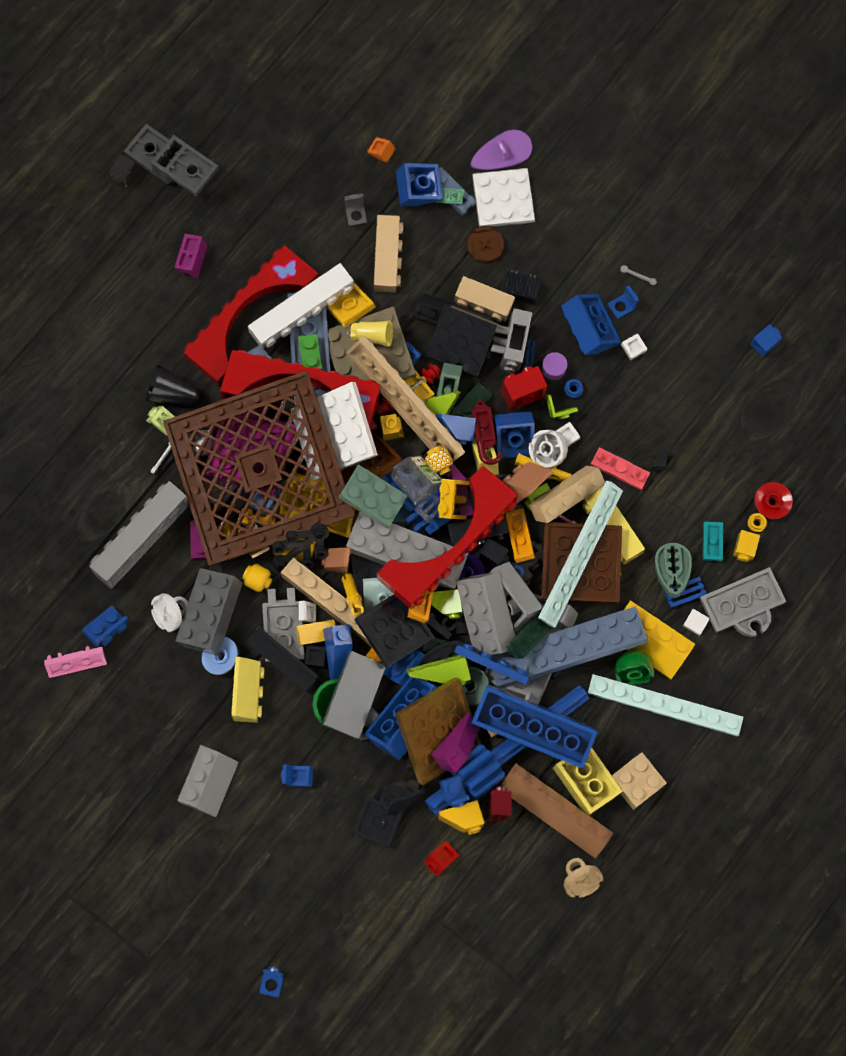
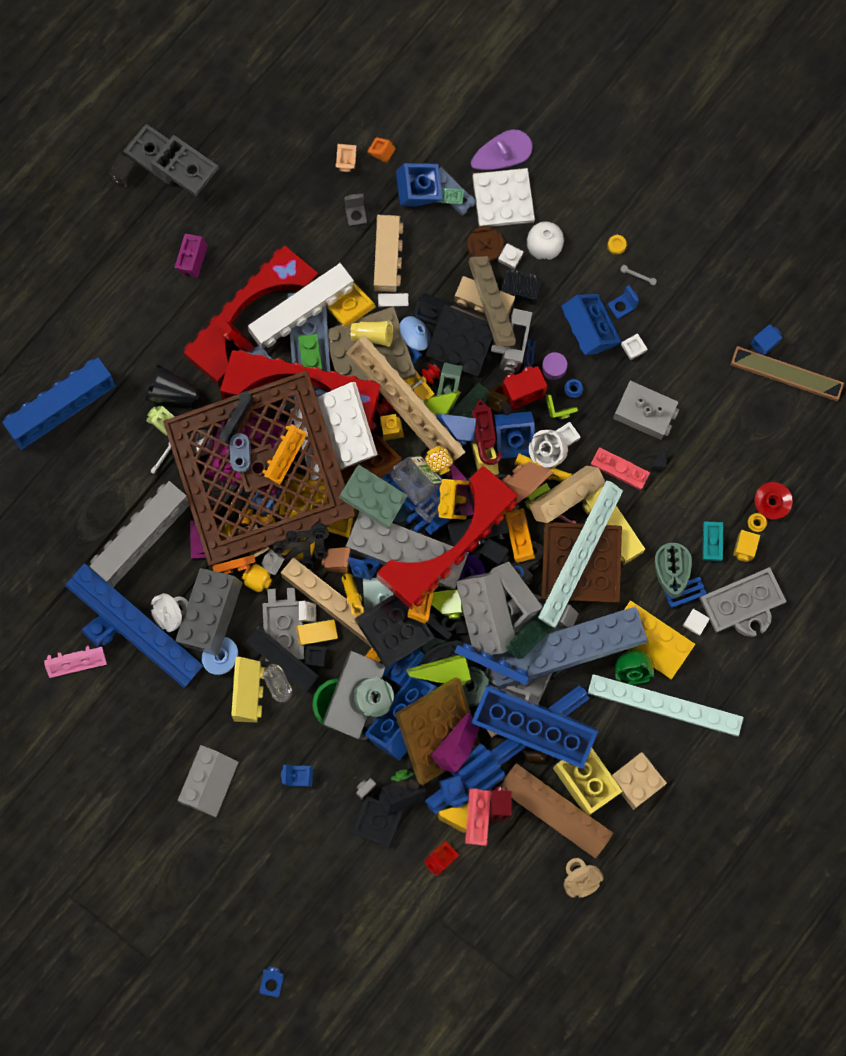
(58, 403): none -> blue brick
(134, 625): none -> blue plate
(236, 417): none -> black plate
(239, 338): none -> red plate
(240, 452): none -> sand blue plate
(241, 564): none -> orange plate
(272, 562): none -> light grey plate
(276, 682): none -> clear plate
(285, 454): none -> light orange plate
(338, 644): blue slope -> none
(346, 157): none -> light nougat bracket
(360, 569): none -> blue bracket
(364, 788): none -> light grey plate
(383, 702): none -> sand green plate
(391, 300): none -> white window
(401, 775): none -> bright green plant
(415, 333): none -> light blue dish
(478, 817): none -> coral hinge
(492, 301): none -> dark tan plate
(498, 401): none -> dark brown bracket
(510, 256): none -> white plate
(533, 756): none -> dark brown arm
(545, 240): none -> white cylinder
(617, 244): none -> yellow tile
(646, 410): none -> light grey piece
(787, 373): none -> tile

